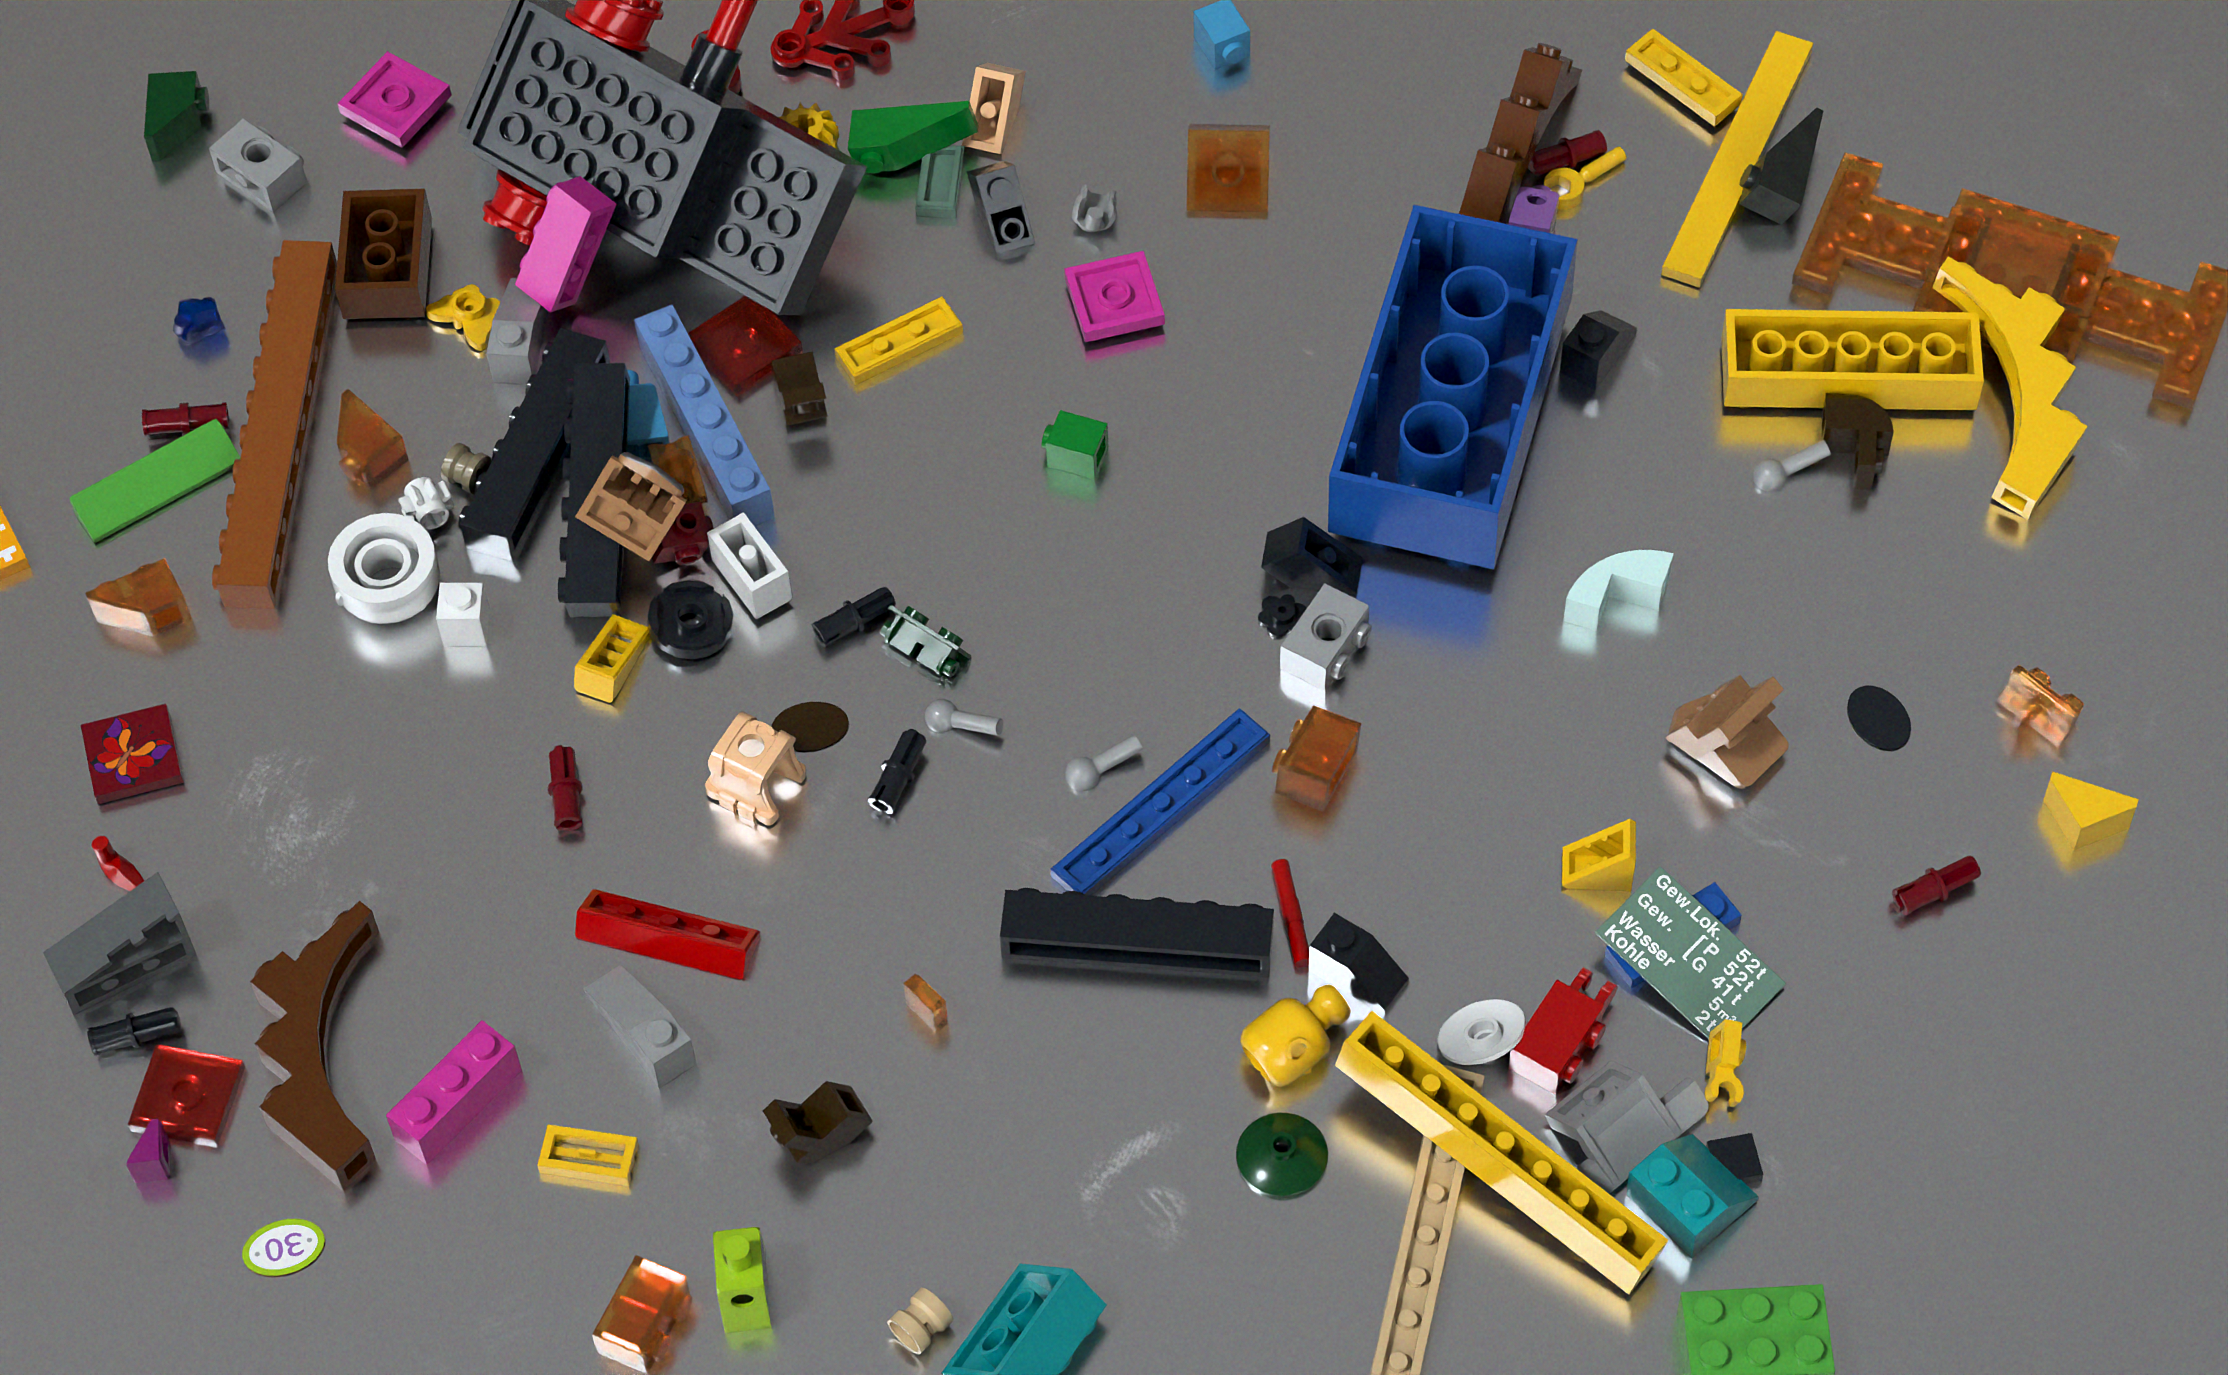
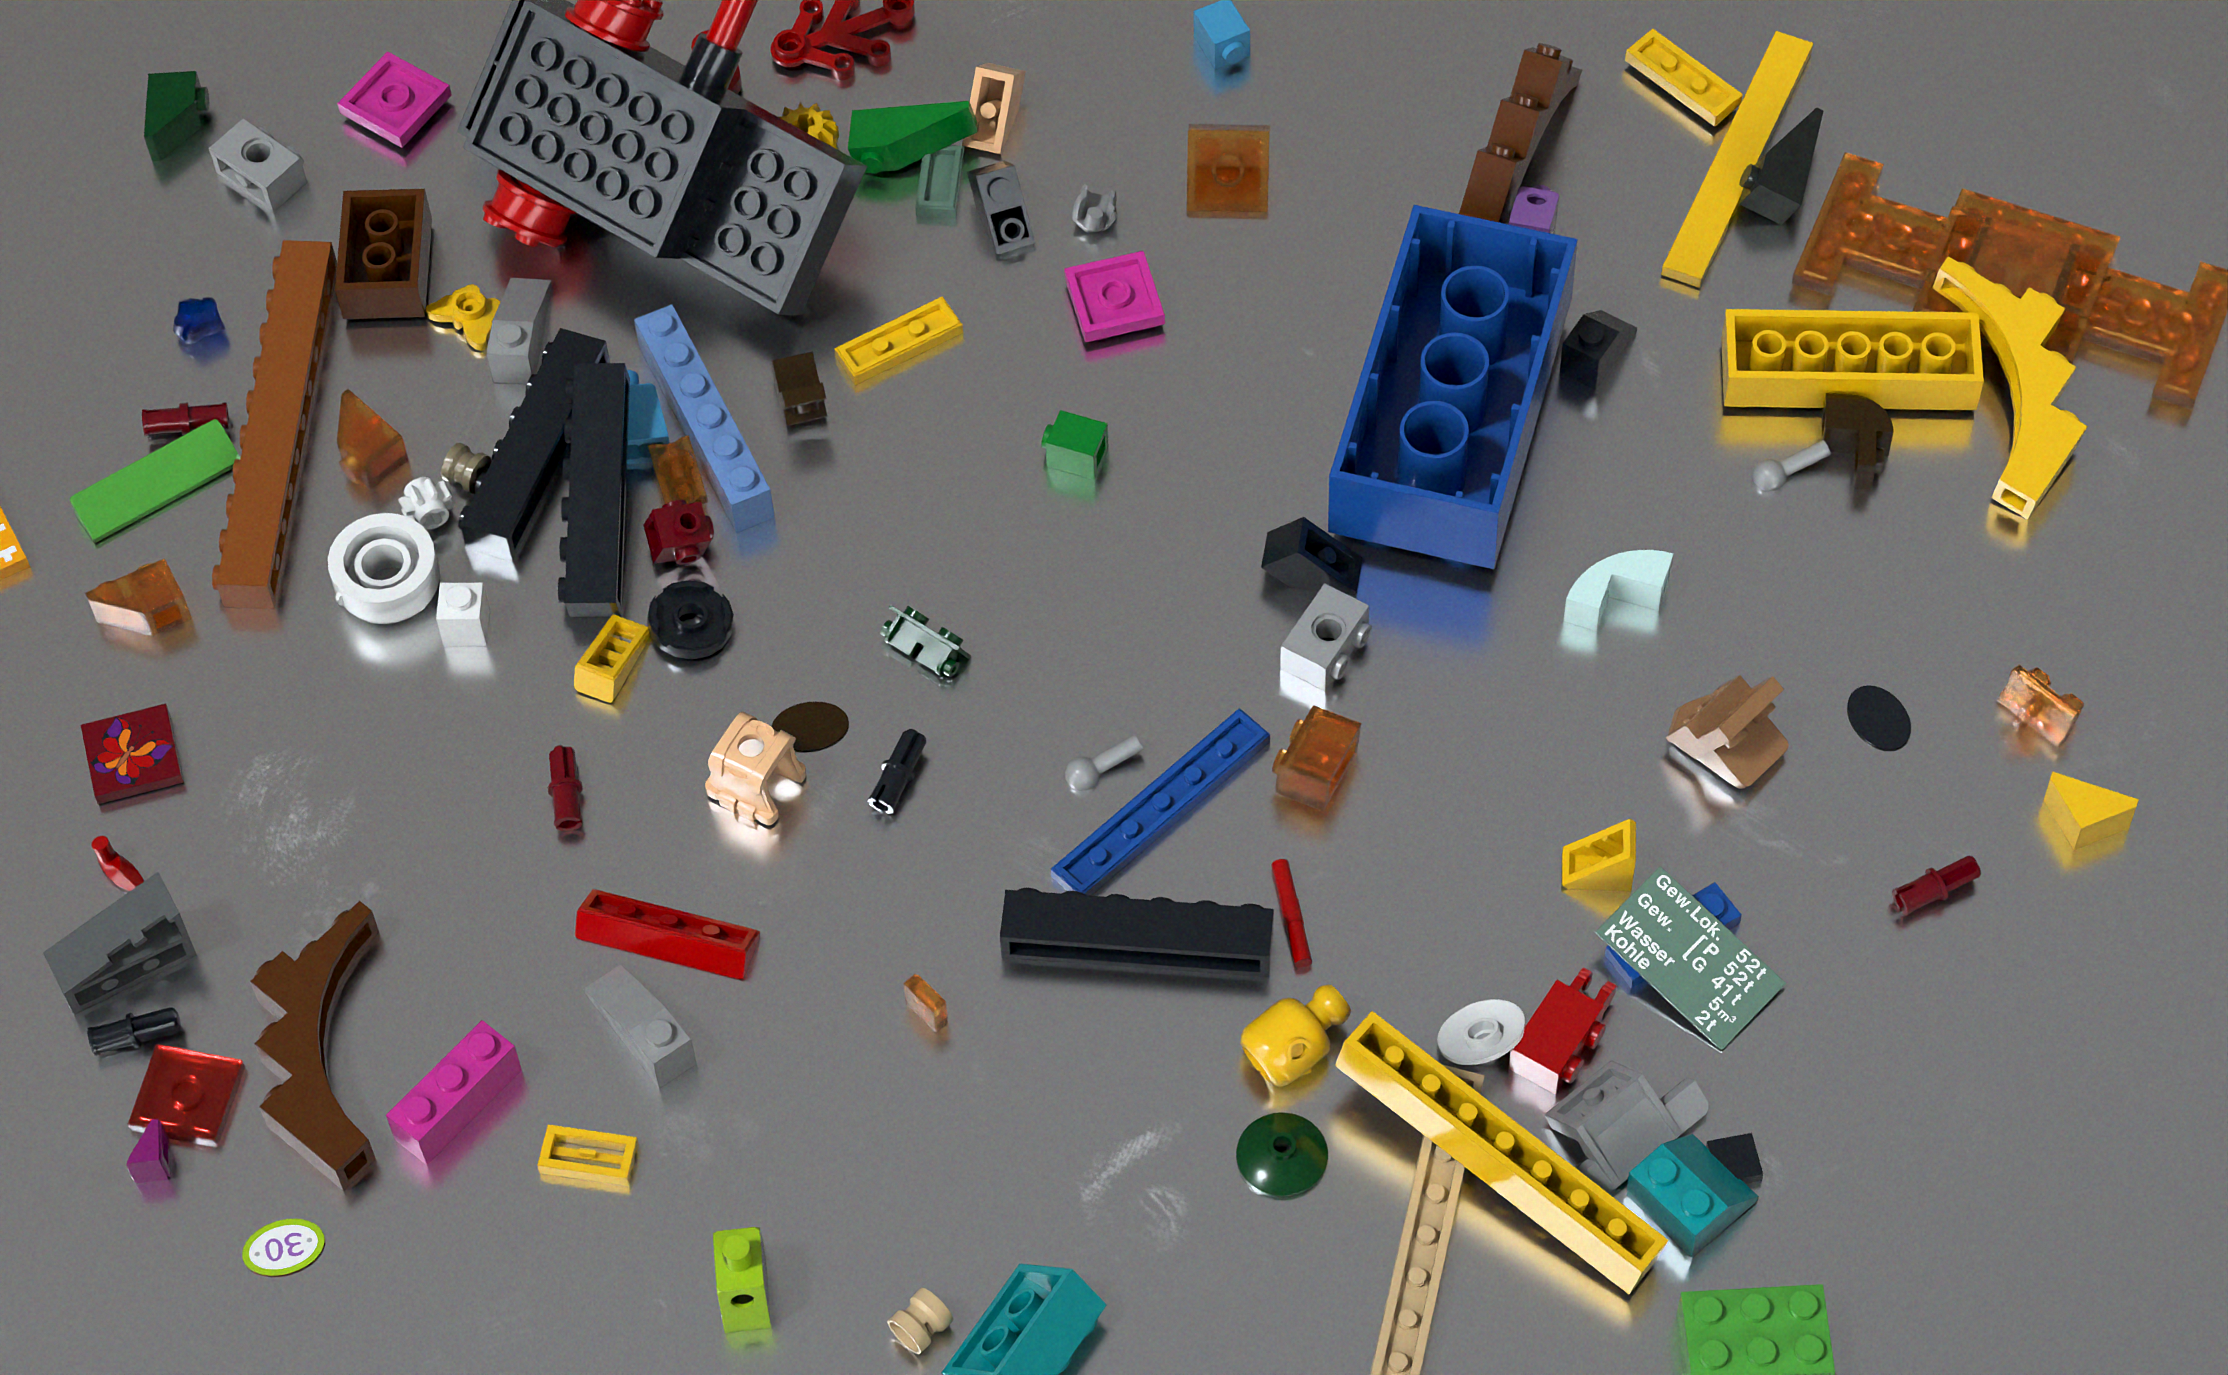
(565, 243): brick -> none
(633, 504): medium nougat piece -> none
(642, 1315): clear orange brick -> none
(744, 342): clear red tile -> none
(749, 565): white brick -> none
(820, 1124): dark brown brick -> none
(852, 616): black axle -> none
(944, 716): light grey bar -> none
(1280, 614): black plant -> none
(1356, 964): black slope -> none
(1568, 153): dark red axle -> none
(1575, 181): yellow piece -> none
(1724, 1054): yellow plate -> none

